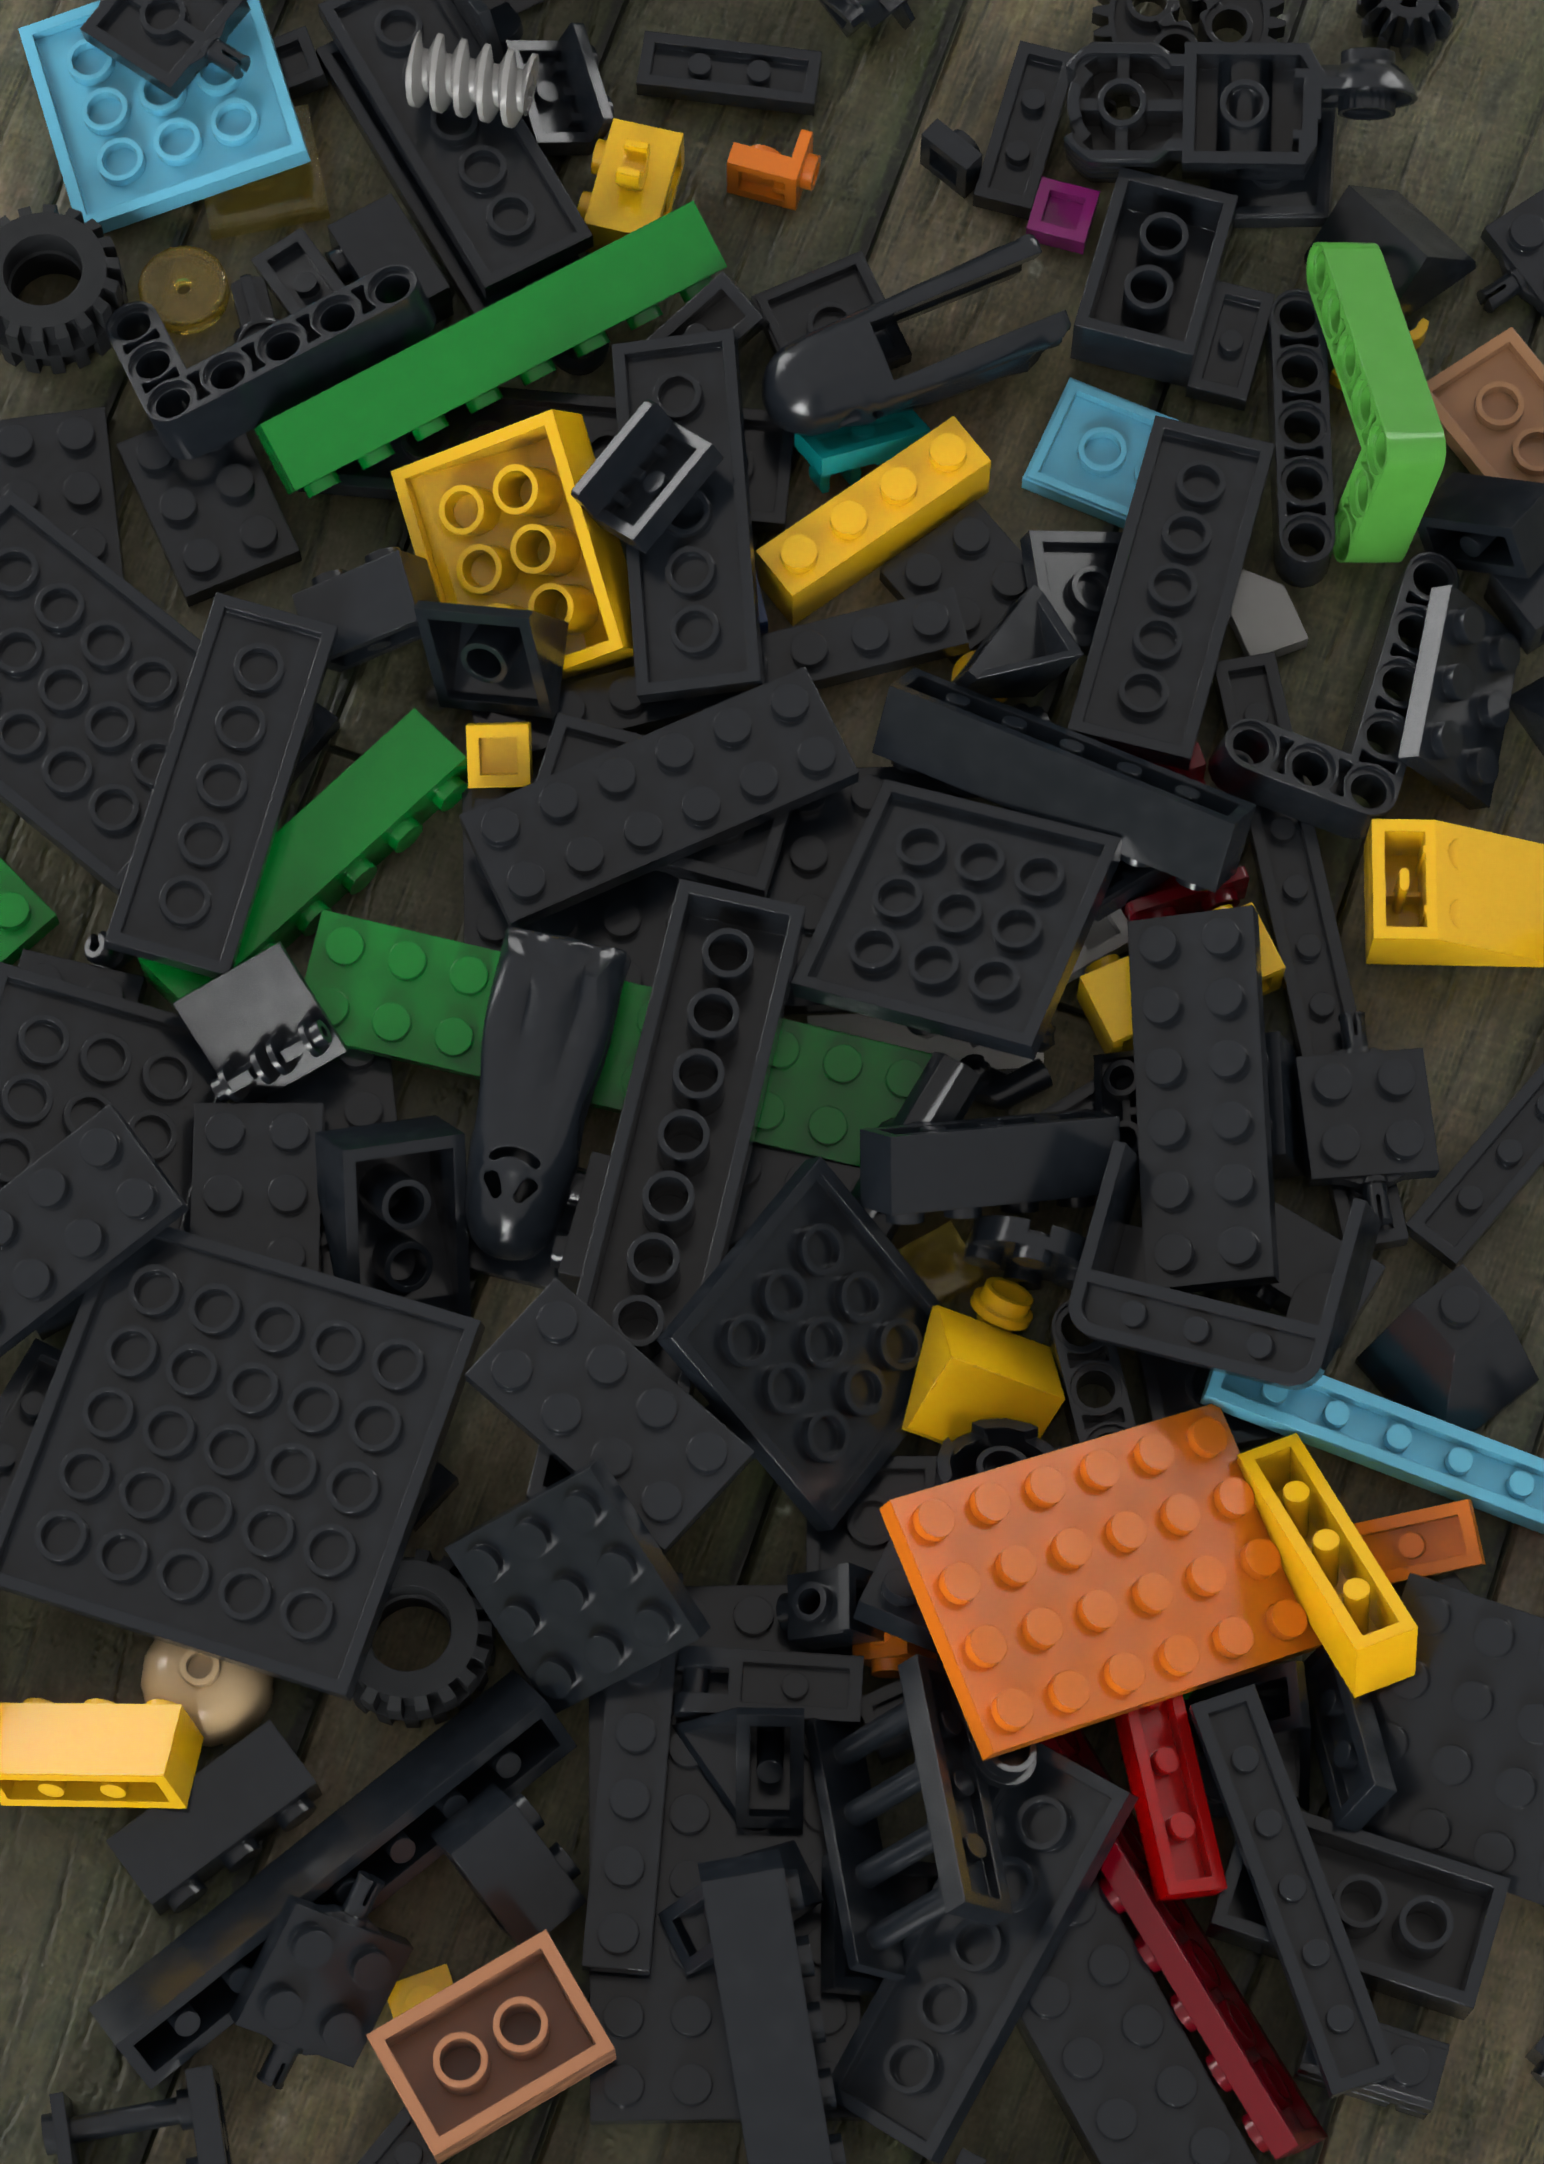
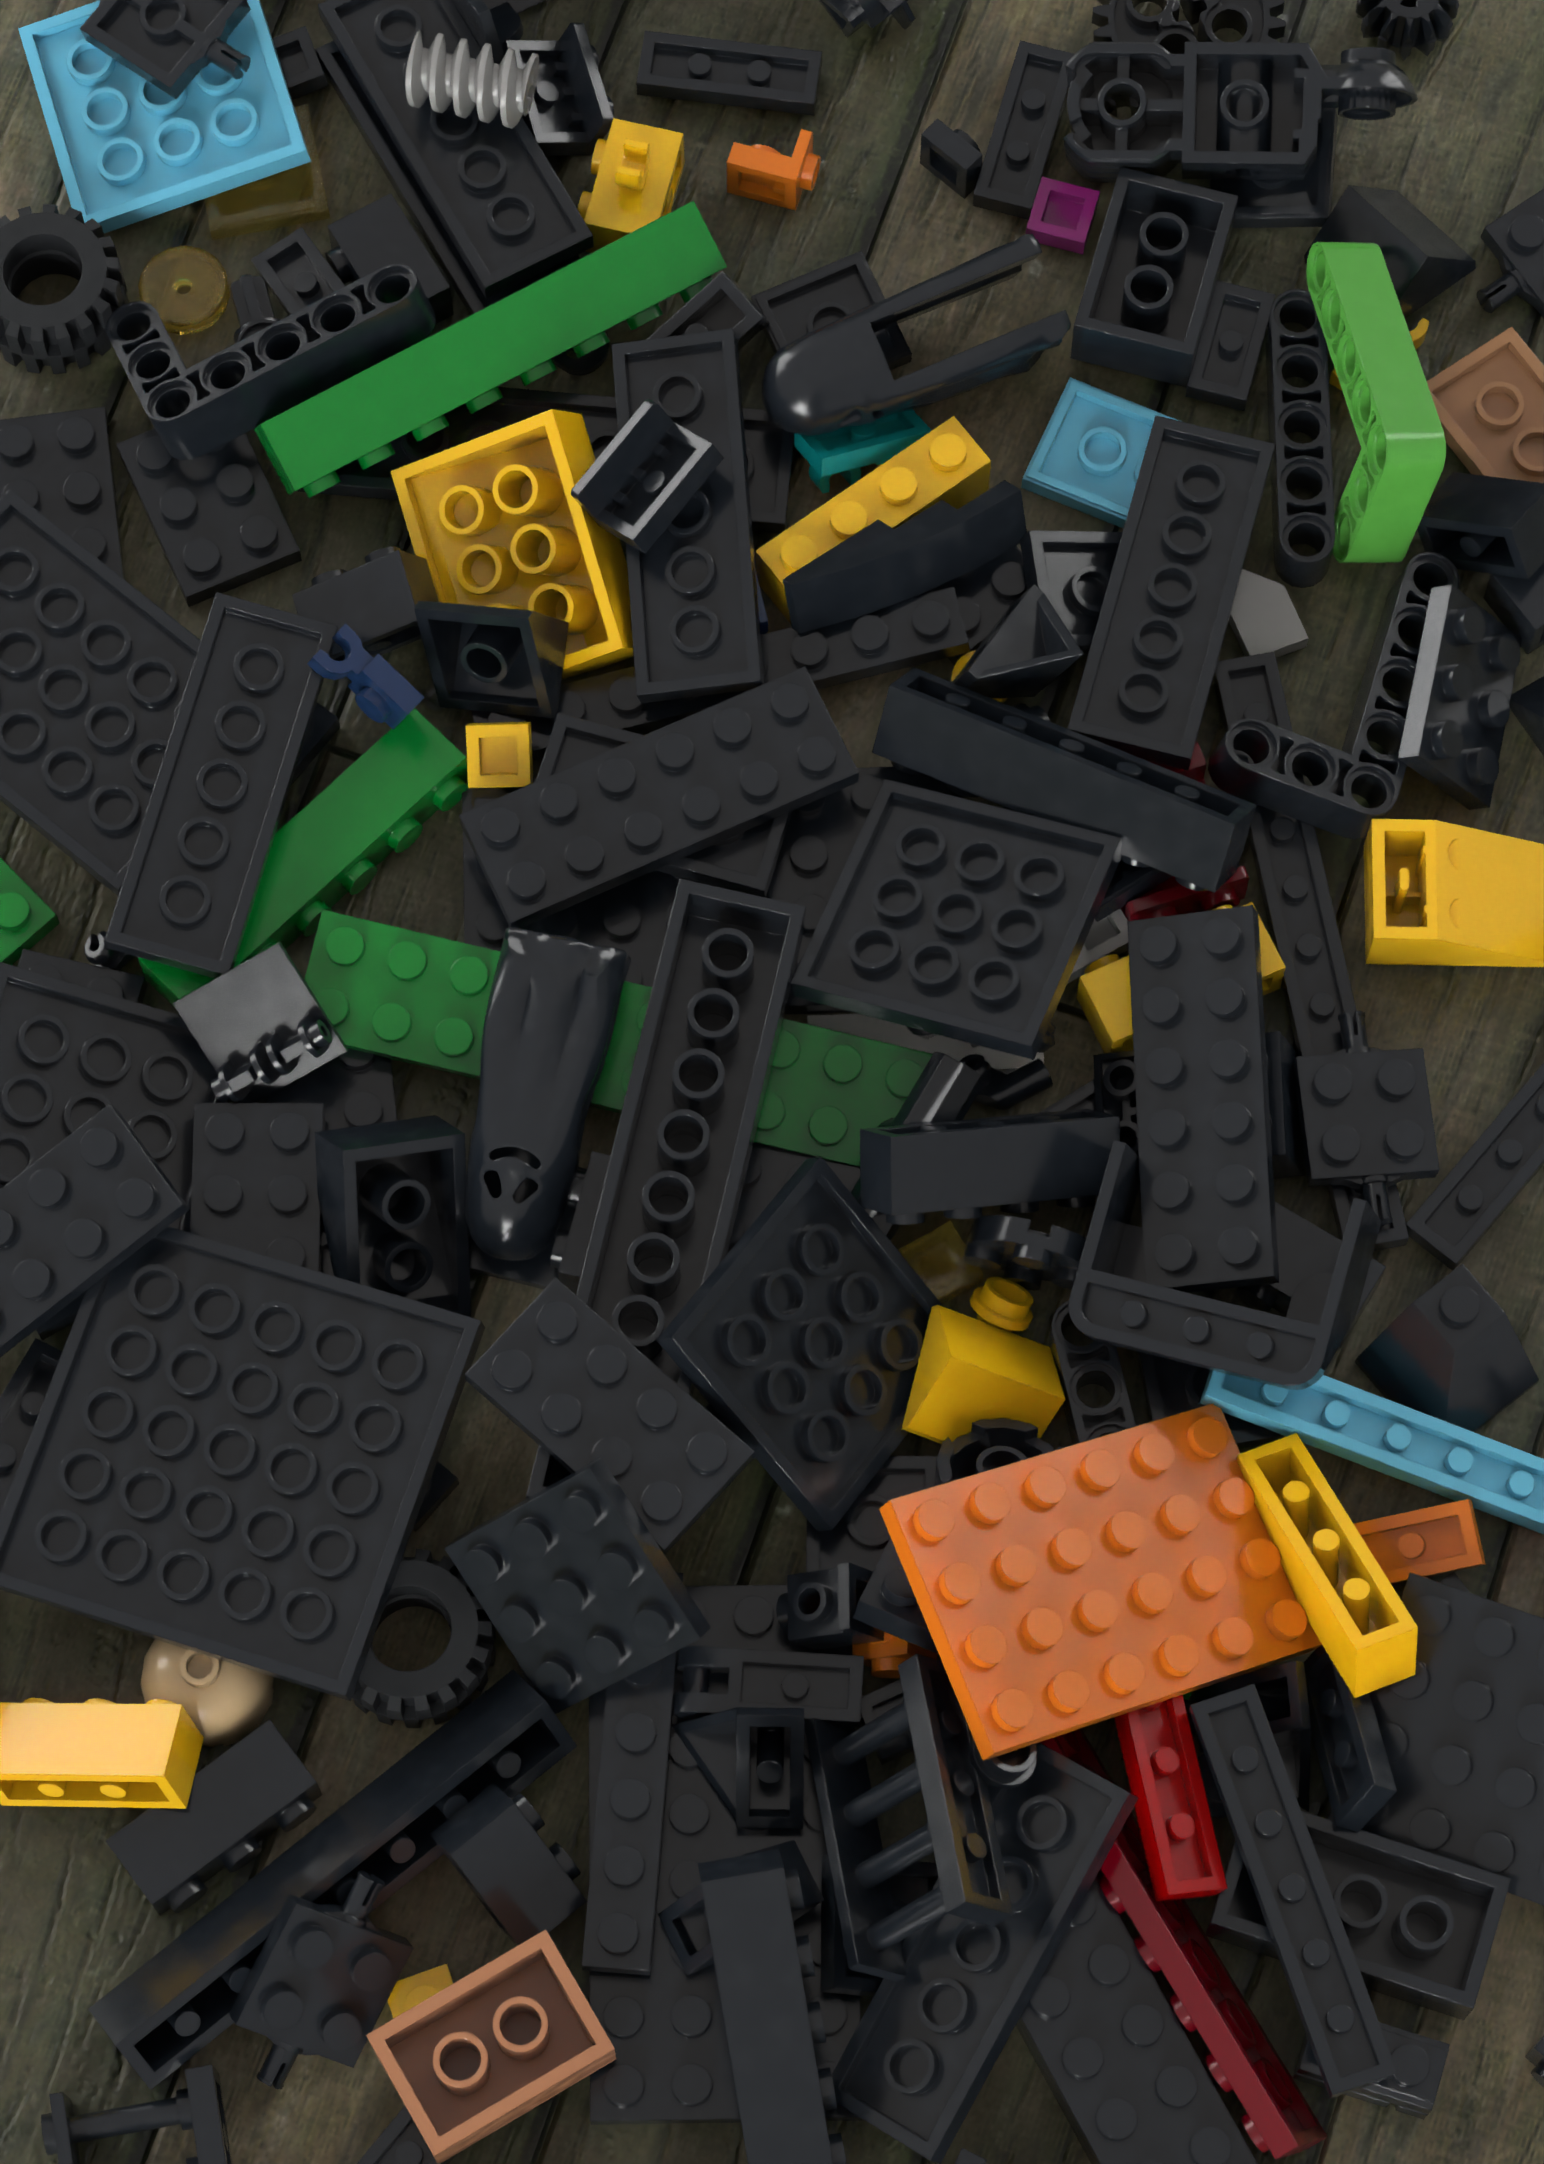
(378, 687): none -> dark blue plate
(896, 564): none -> black slope

